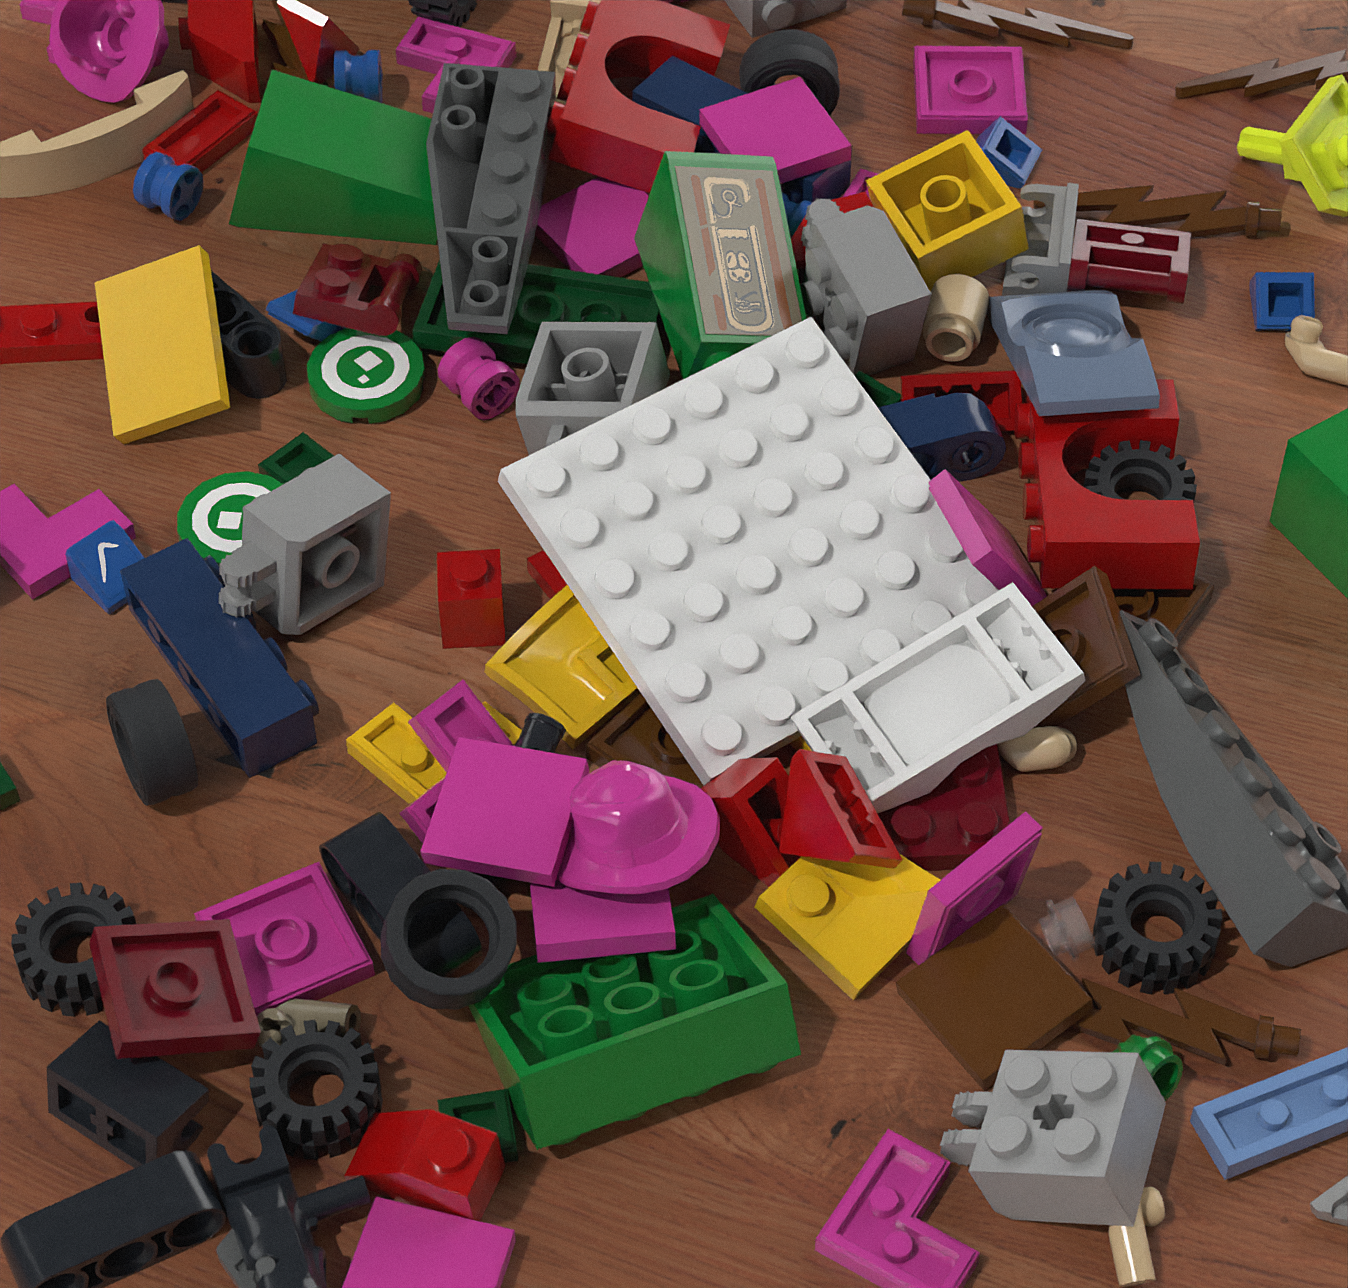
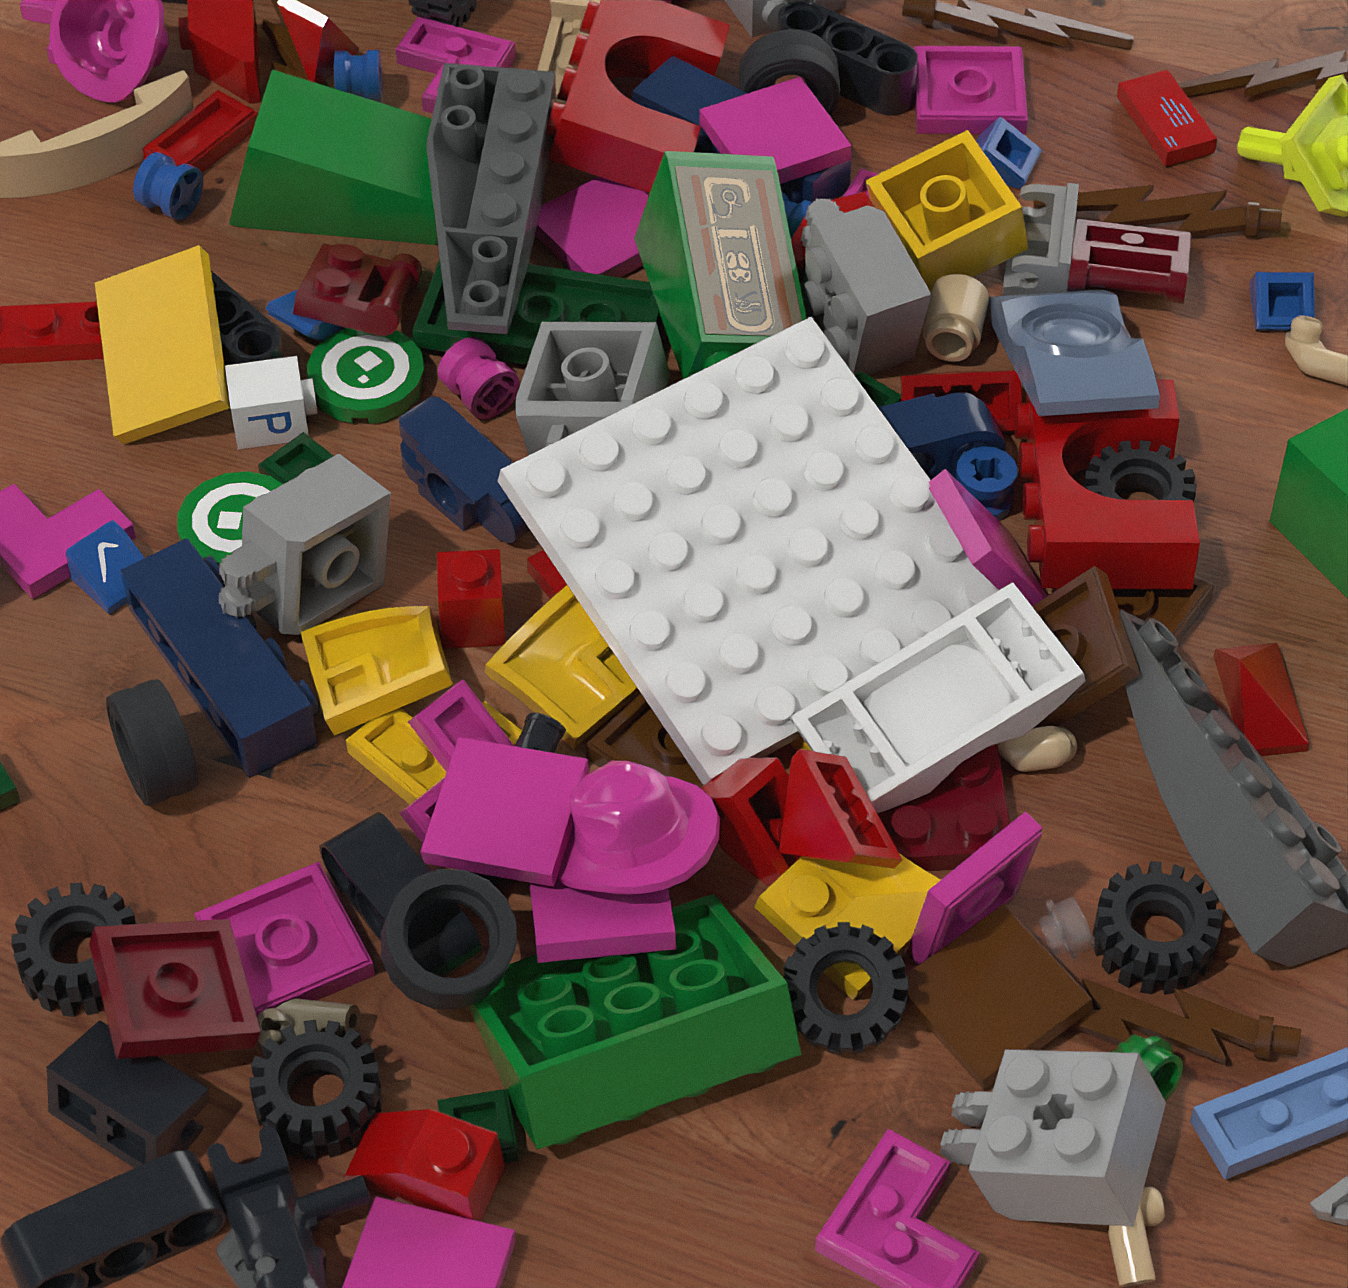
(269, 401): none -> white brick
(375, 663): none -> yellow plate
(457, 469): none -> dark blue piece
(857, 947): none -> black tyre
(871, 65): none -> black beam
(990, 478): none -> blue wheel
(1166, 117): none -> red tile
(1261, 698): none -> red slope

